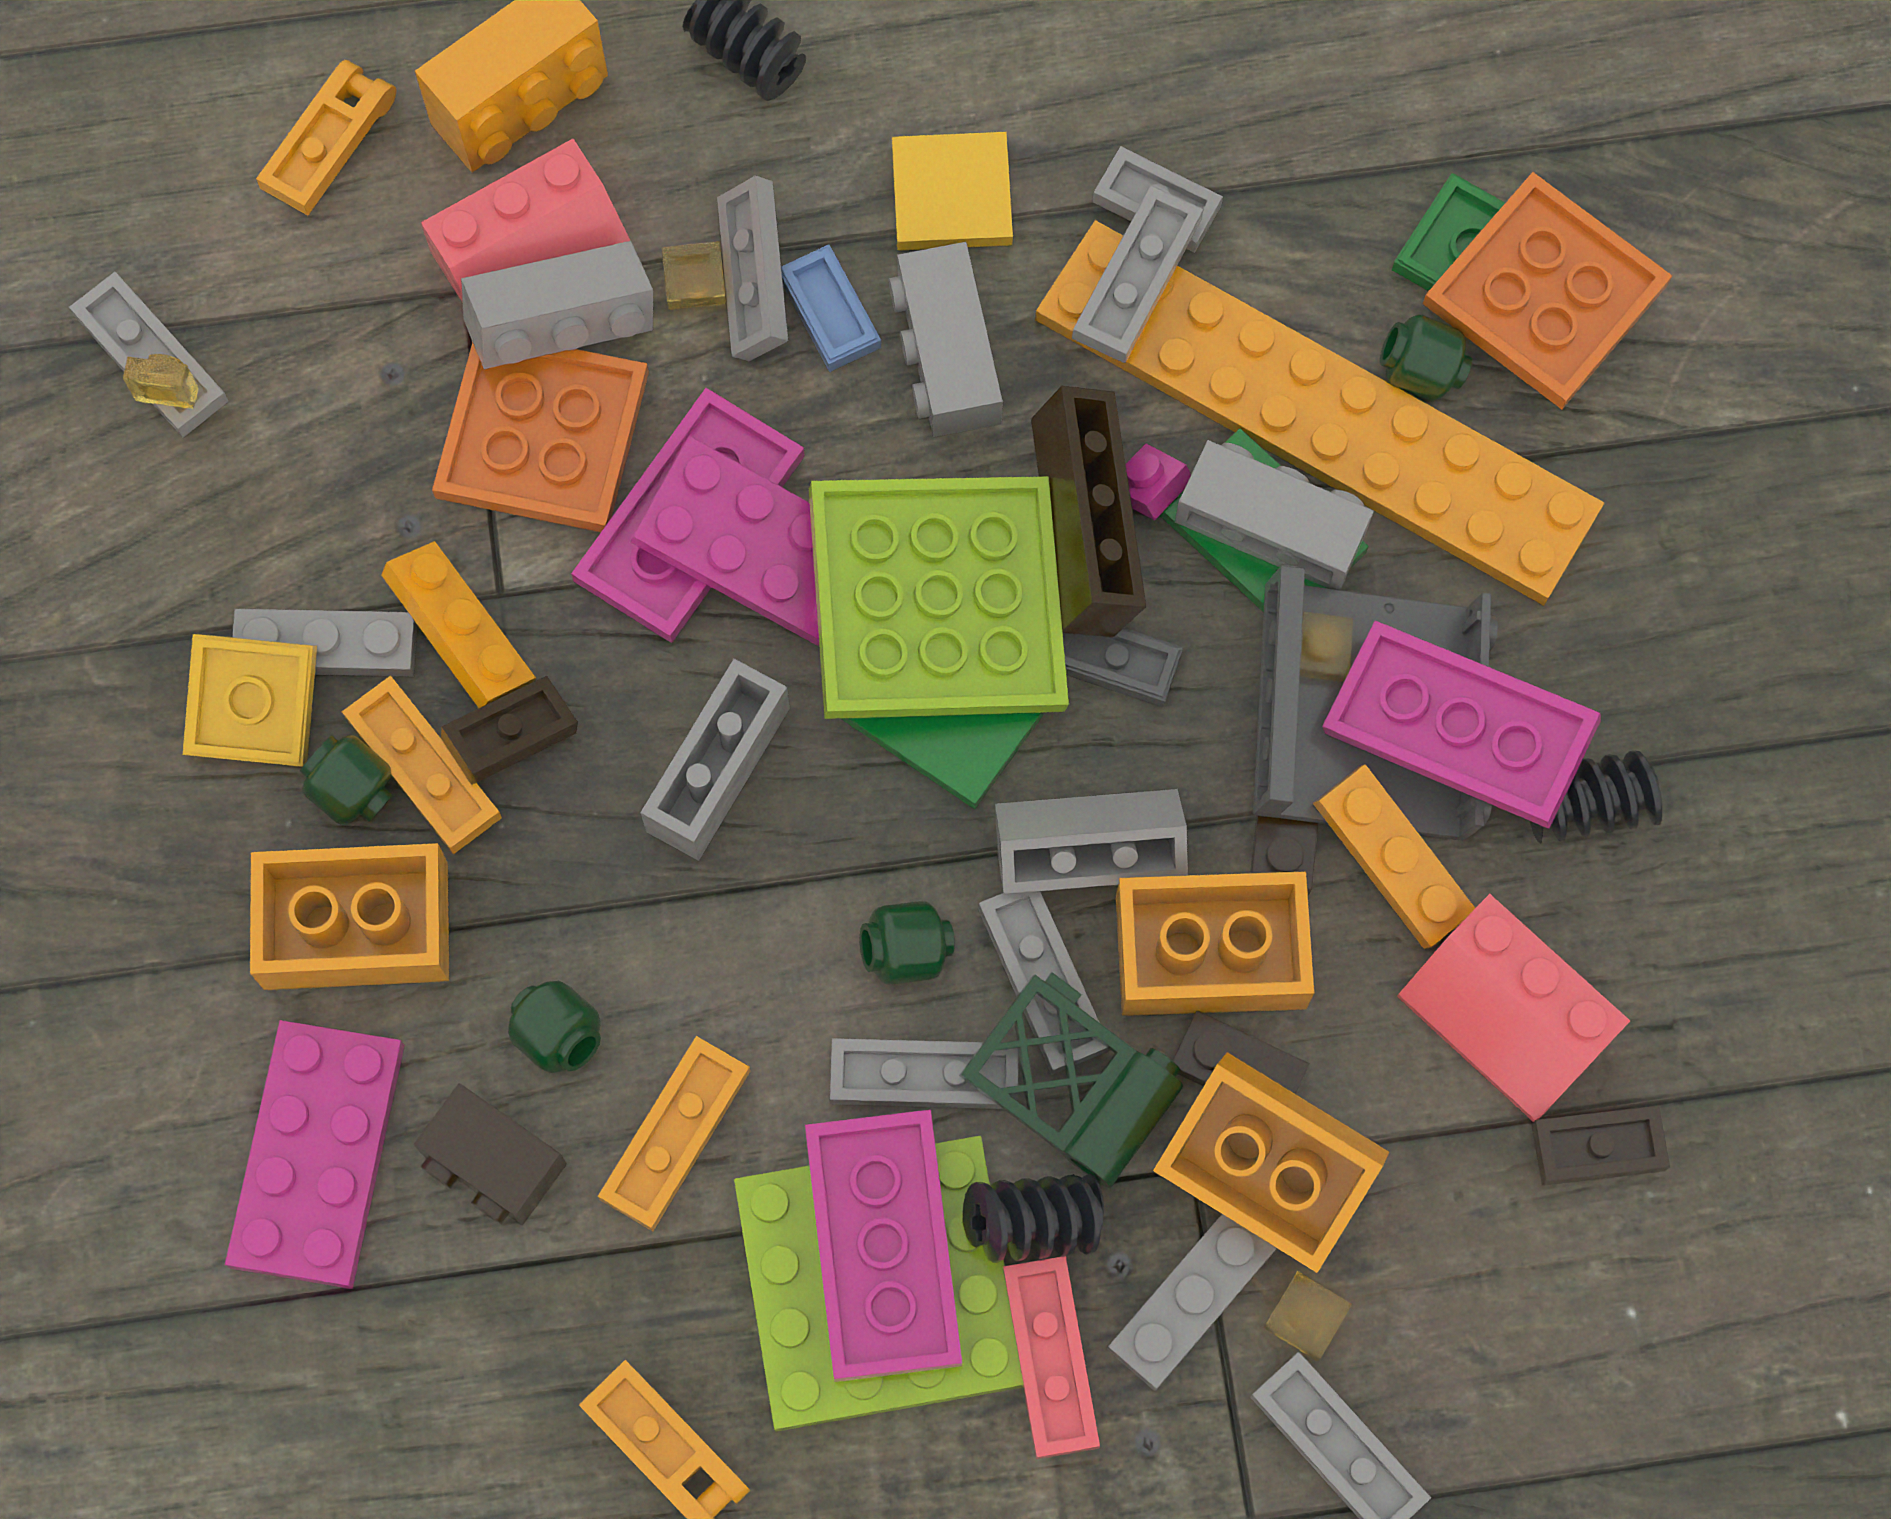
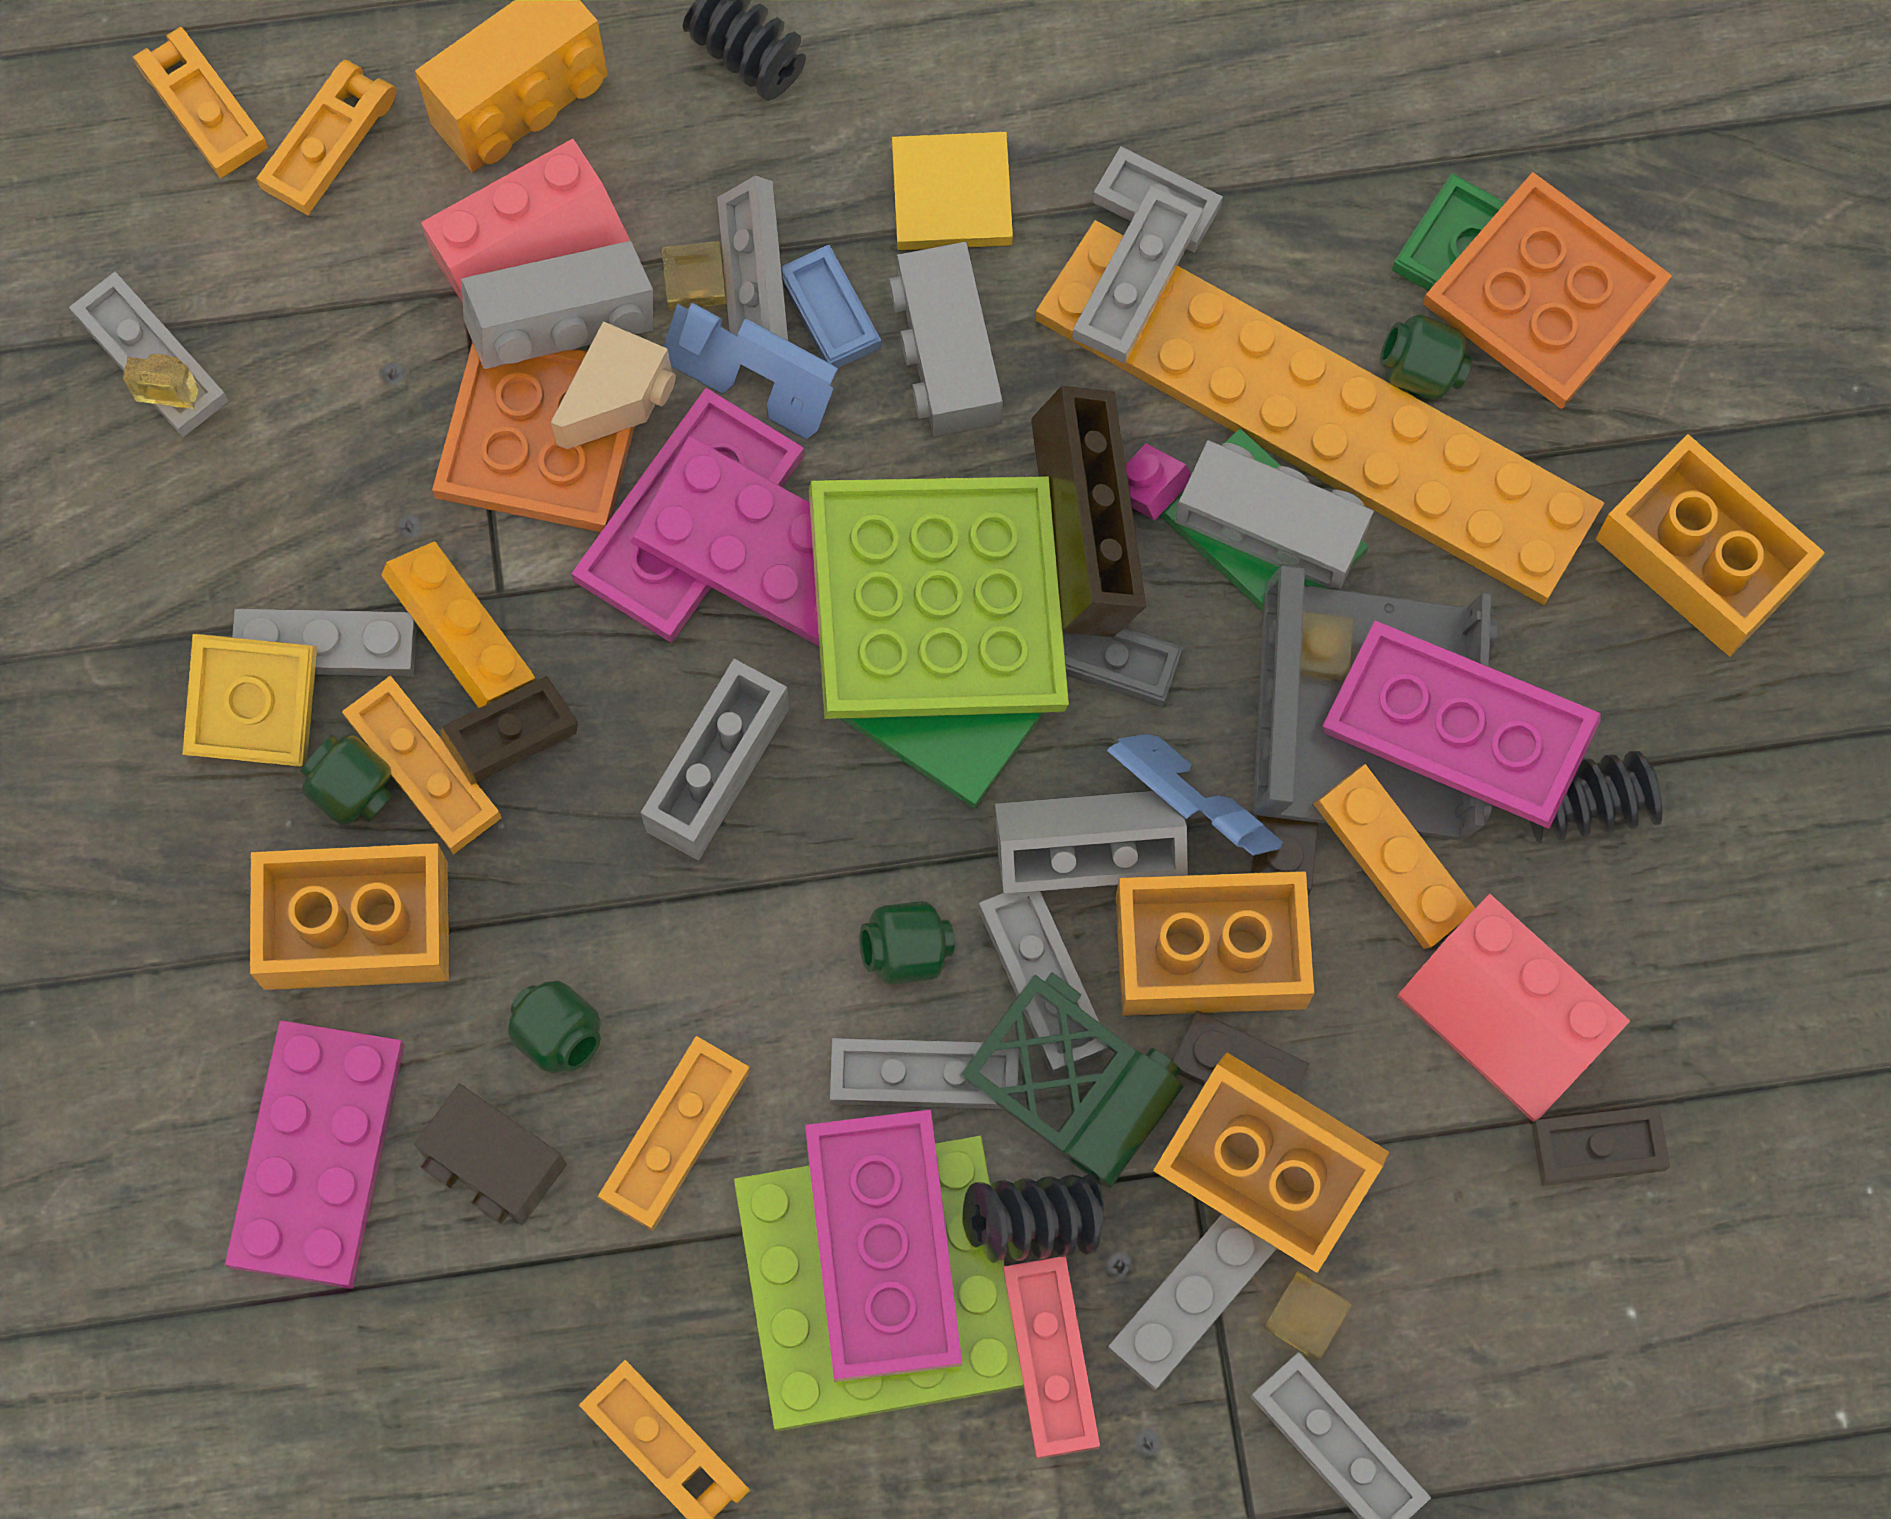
(201, 103): none -> light orange plate
(613, 387): none -> tan slope
(714, 356): none -> medium blue piece
(1160, 773): none -> medium blue piece
(1709, 545): none -> light orange brick

